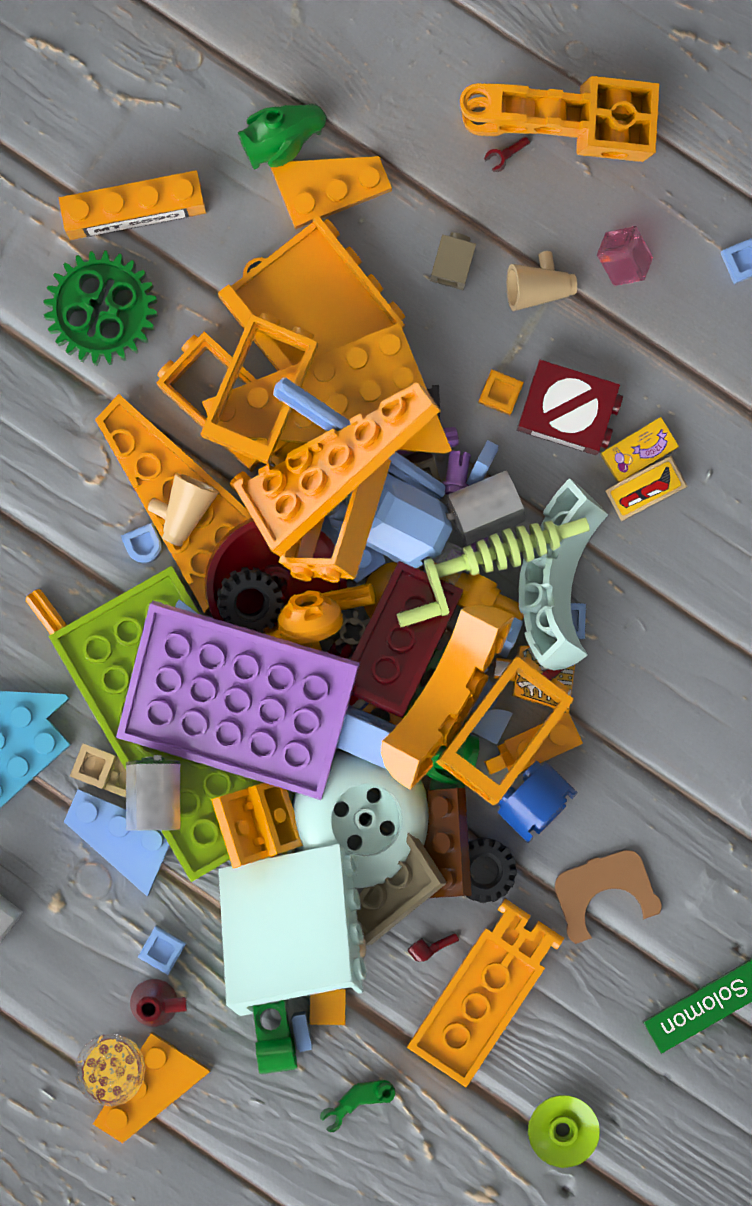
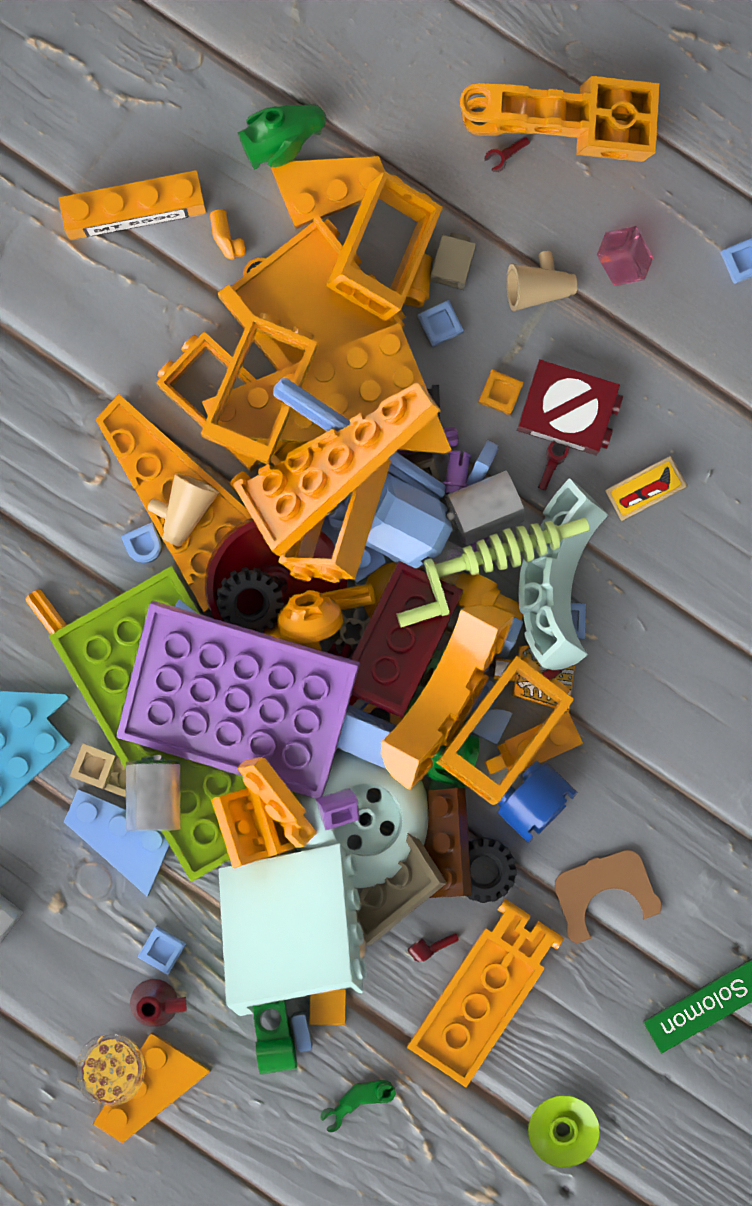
(71, 298): green gear -> none
(222, 236): none -> light orange arm
(279, 800): none -> light orange hinge
(338, 808): none -> medium lavender slope
(363, 289): none -> light orange window
(420, 286): none -> light orange cone
(440, 323): none -> light blue tile
(551, 465): none -> dark red hand
(639, 450): yellow tile -> none

